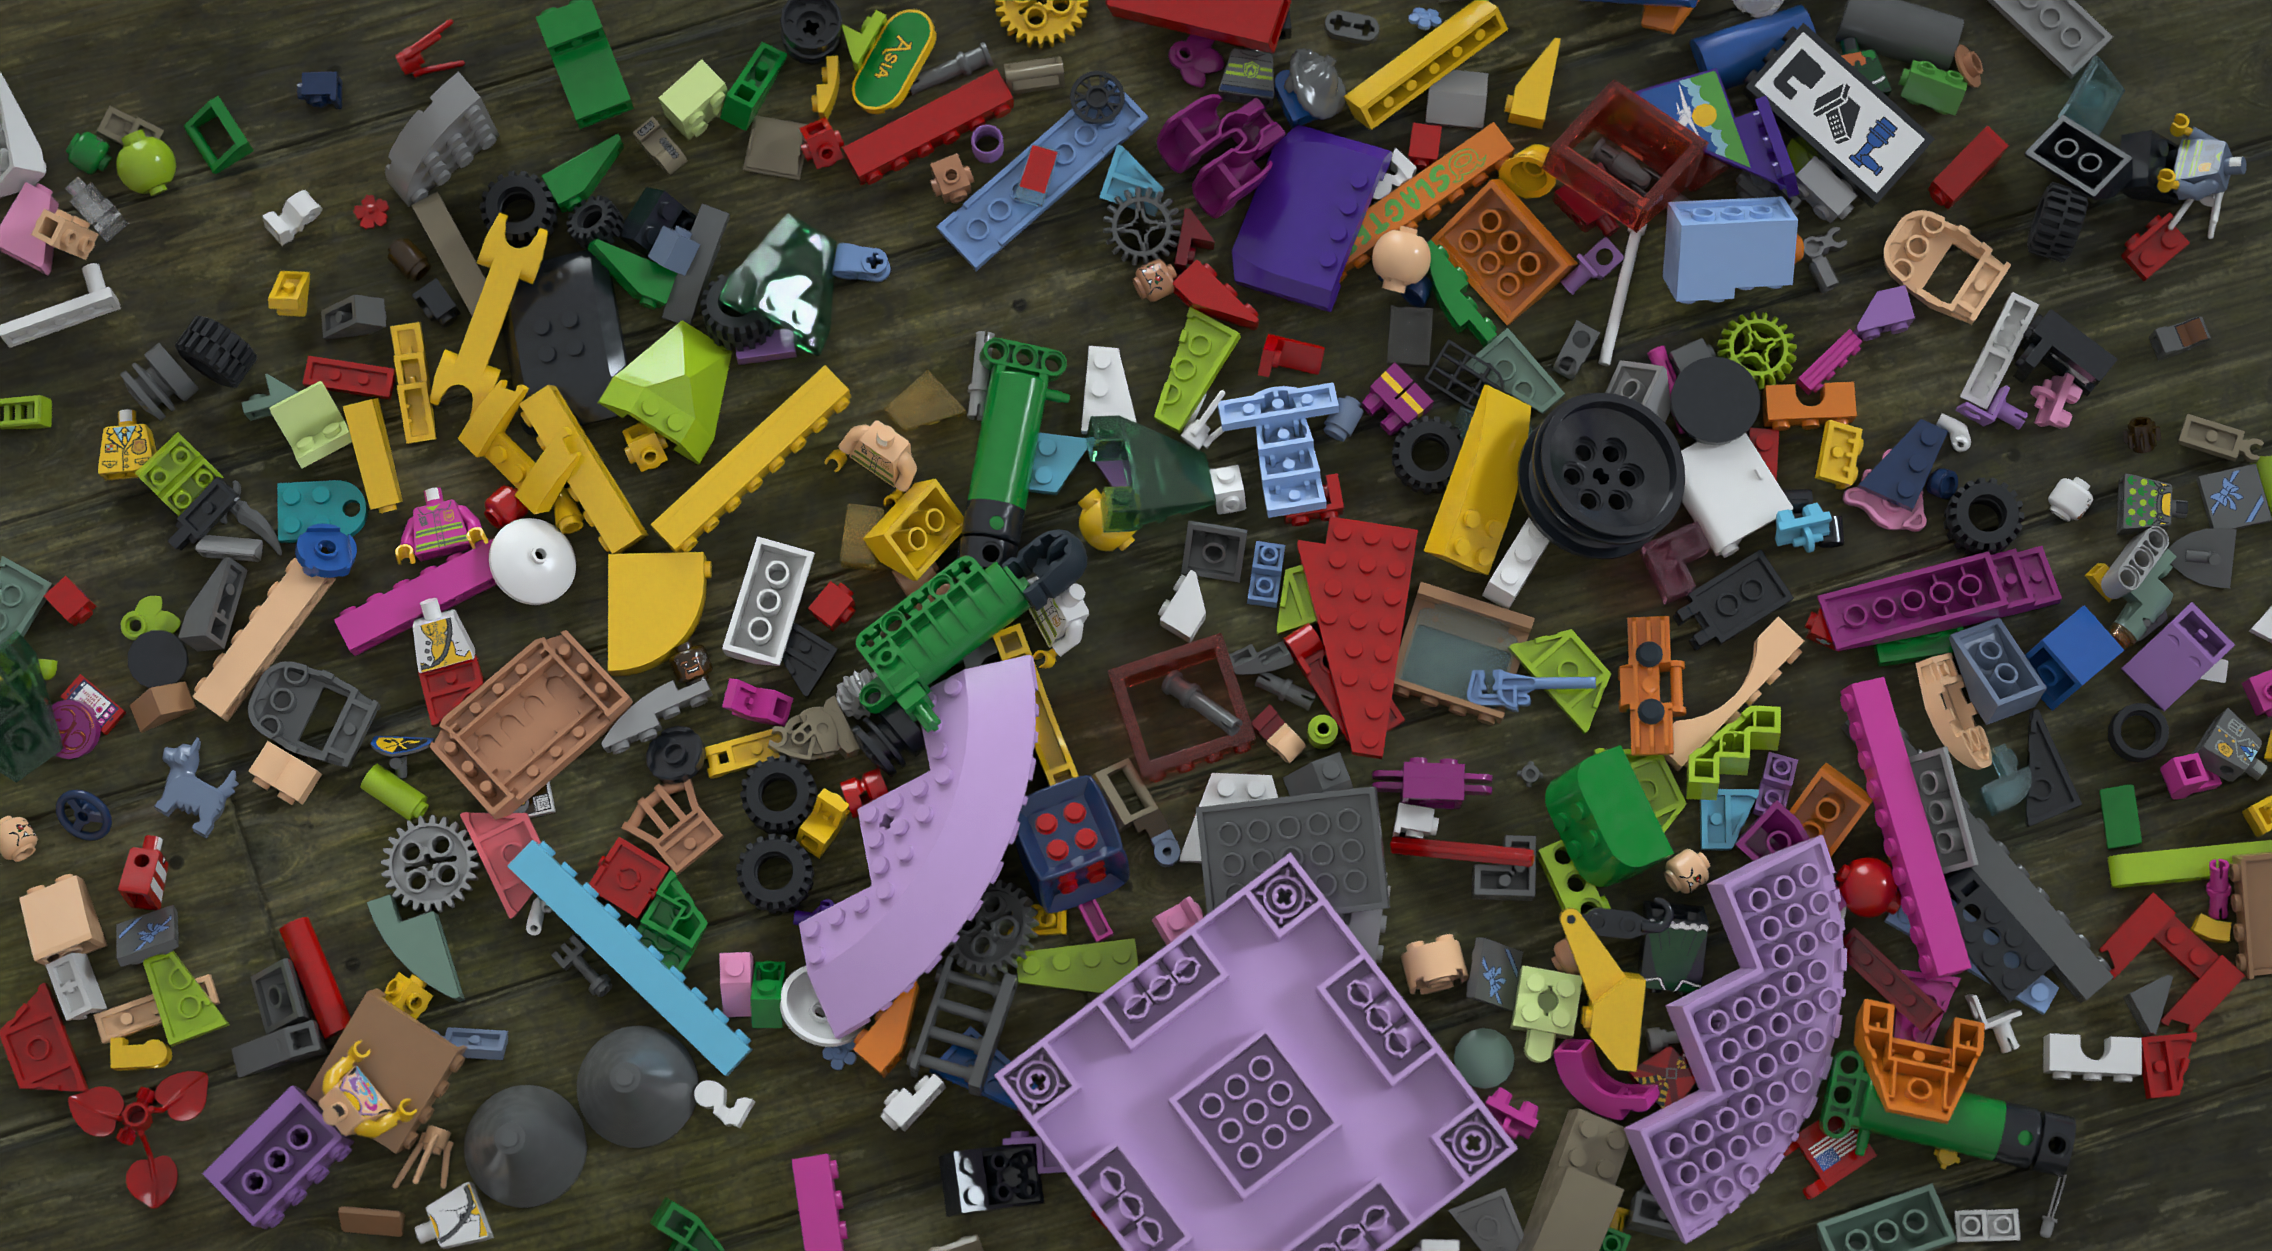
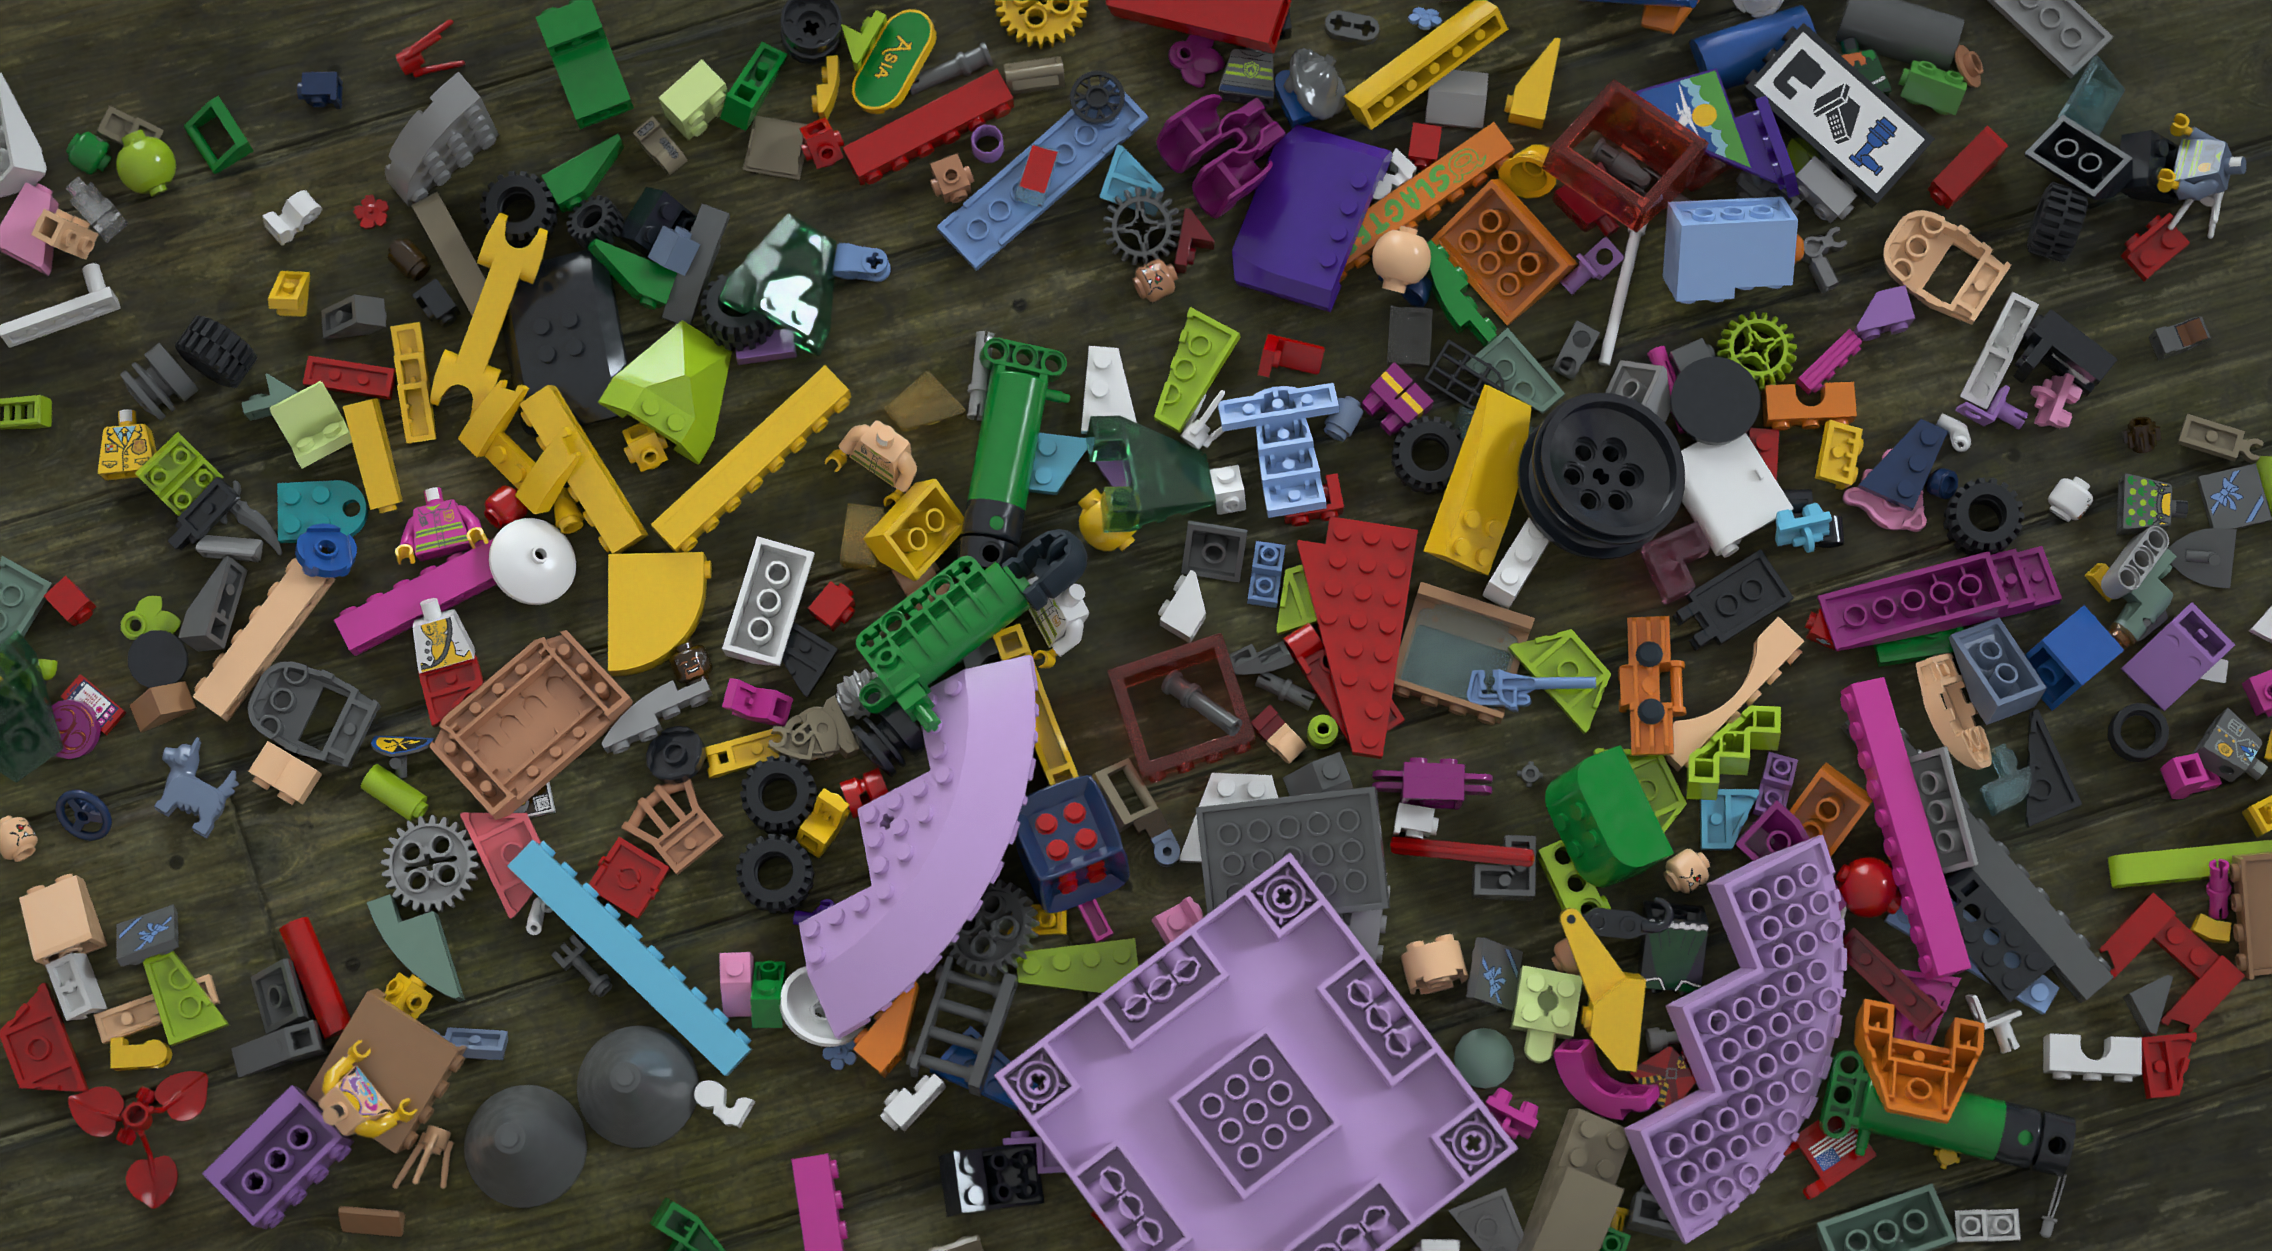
(144, 875): red torso -> none
(456, 1219): white torso -> none
(673, 924): green slope -> none
(1205, 293): red slope -> none
(2120, 817): green slope -> none

